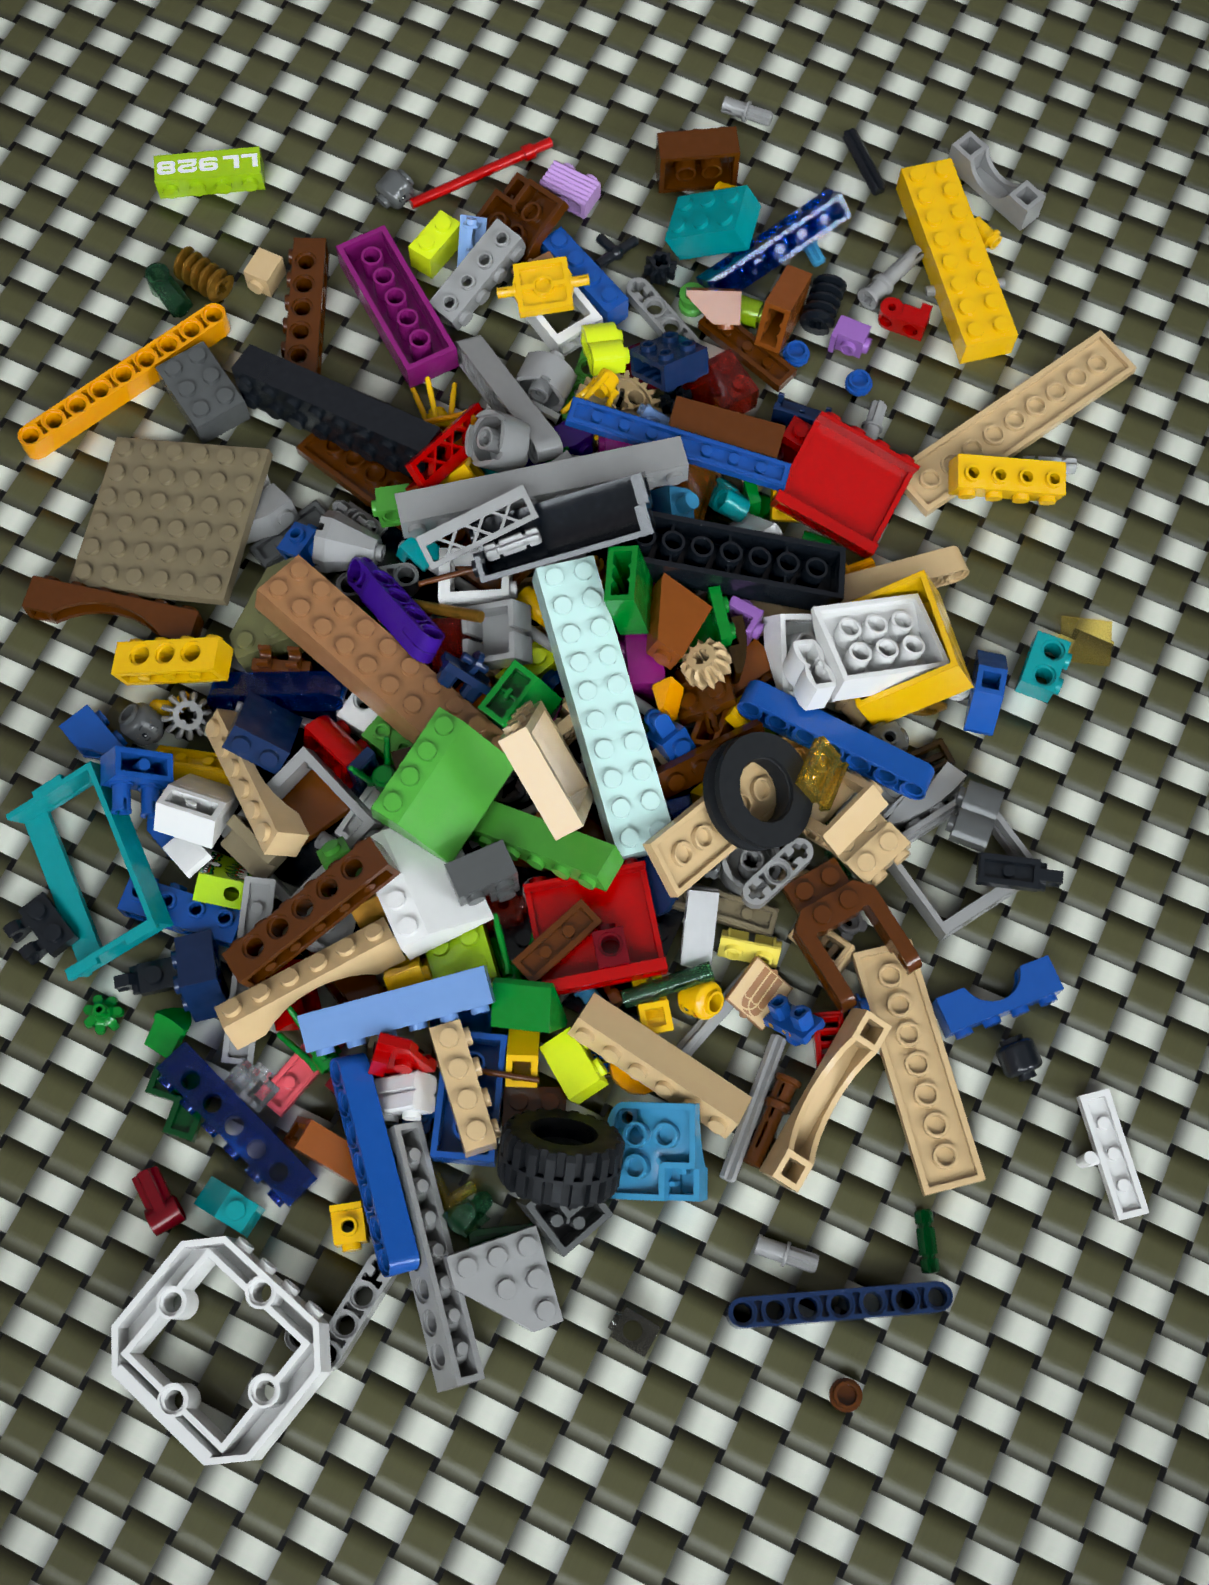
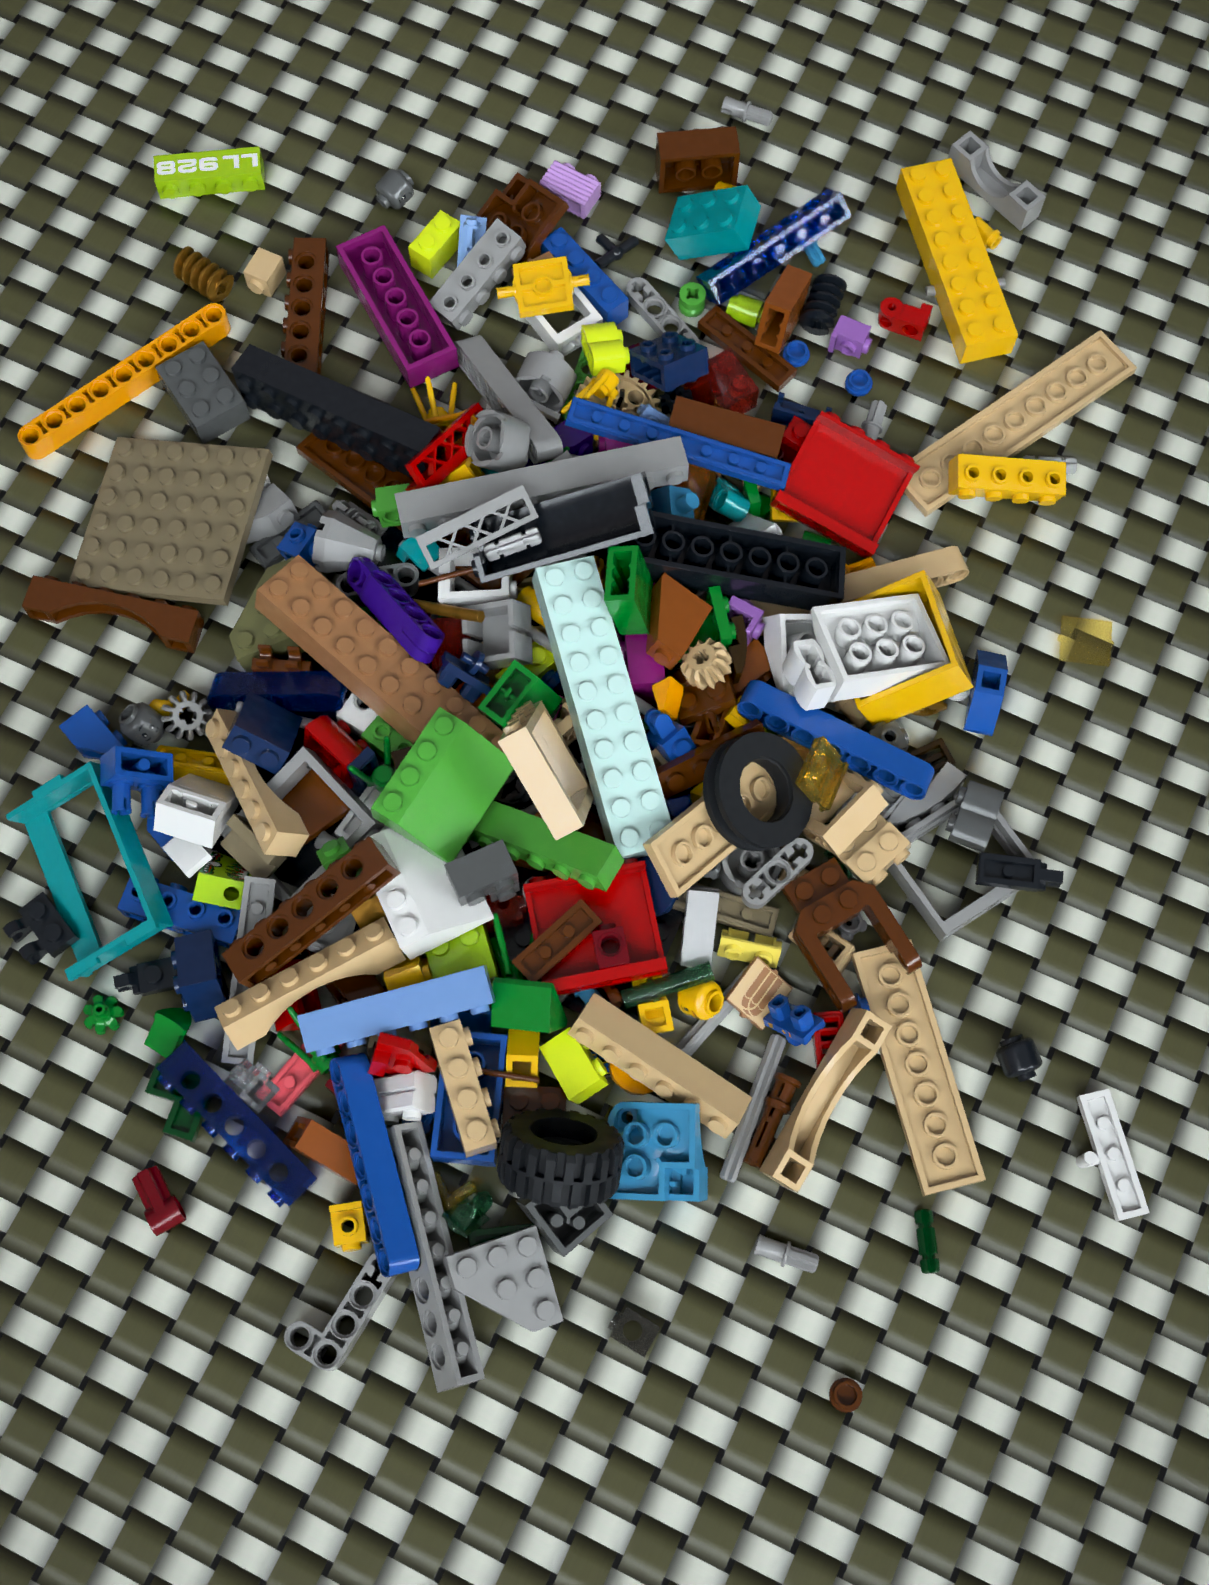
(154, 1309): white panel -> none
(167, 290): clear green piece -> none
(172, 660): yellow brick -> none
(229, 1206): teal slope -> none
(527, 152): red bar -> none
(660, 268): black gear -> none
(718, 305): slope -> none
(854, 1300): dark blue beam -> none
(864, 161): black axle -> none
(883, 283): light grey pin -> none
(962, 1011): blue arch -> none
(1039, 665): teal brick -> none

